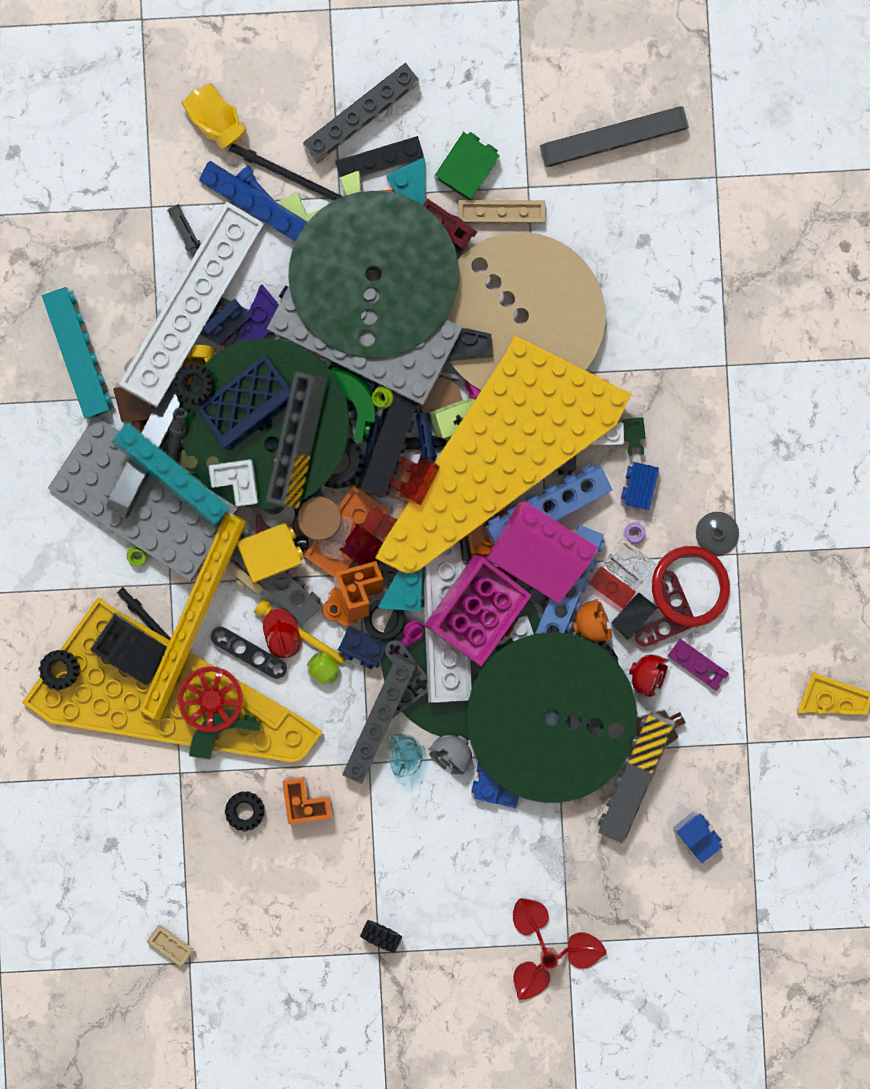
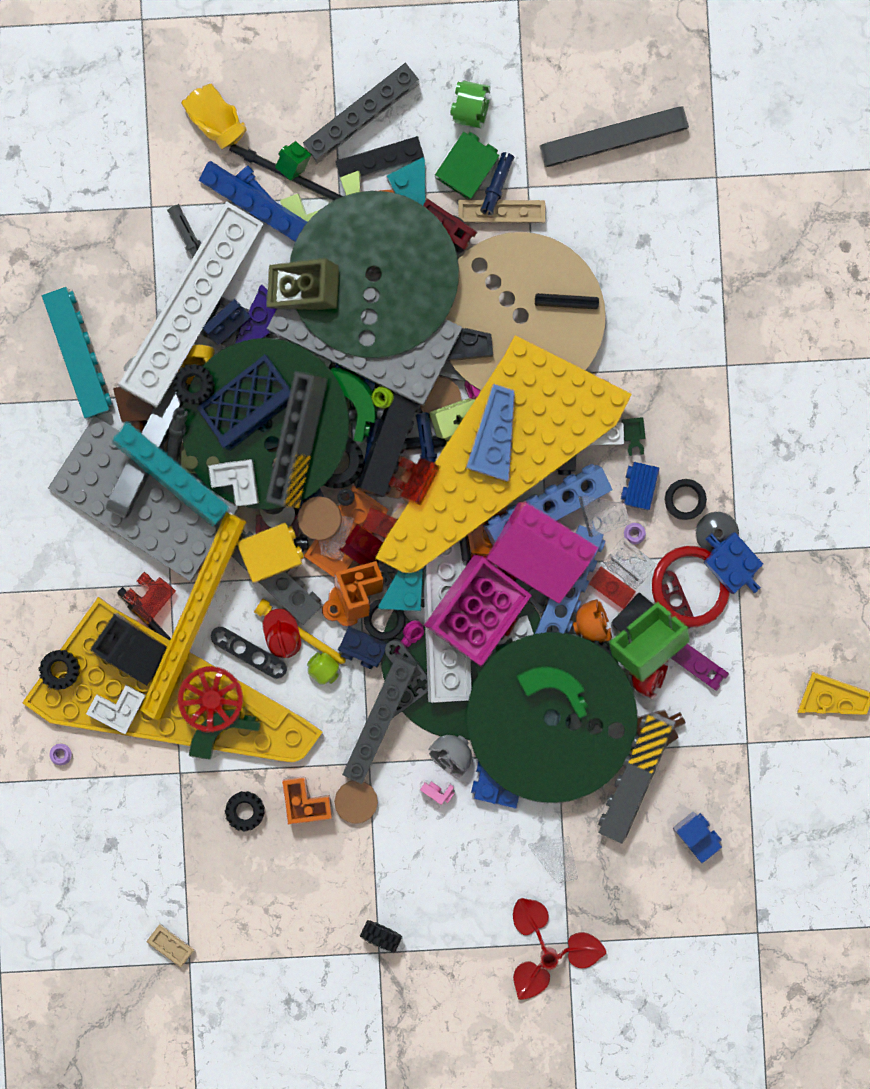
(60, 761): none -> lavender plate
(120, 714): none -> white plate
(135, 560): lime plate -> none
(154, 599): none -> clear red plate
(243, 578): tan plate -> none
(292, 160): none -> green brick
(303, 285): none -> olive slope
(349, 501): none -> black pin
(356, 802): none -> medium nougat tile
(406, 754): clear light blue cylinder -> none
(433, 791): none -> bright pink bracket
(471, 104): none -> bright green brick
(493, 441): none -> medium blue wing
(494, 192): none -> dark blue pin
(544, 677): none -> green arch
(566, 301): none -> black axle
(603, 515): none -> clear wing
(651, 641): none -> bright green piece
(701, 499): none -> black tyre
(733, 563): none -> blue plate

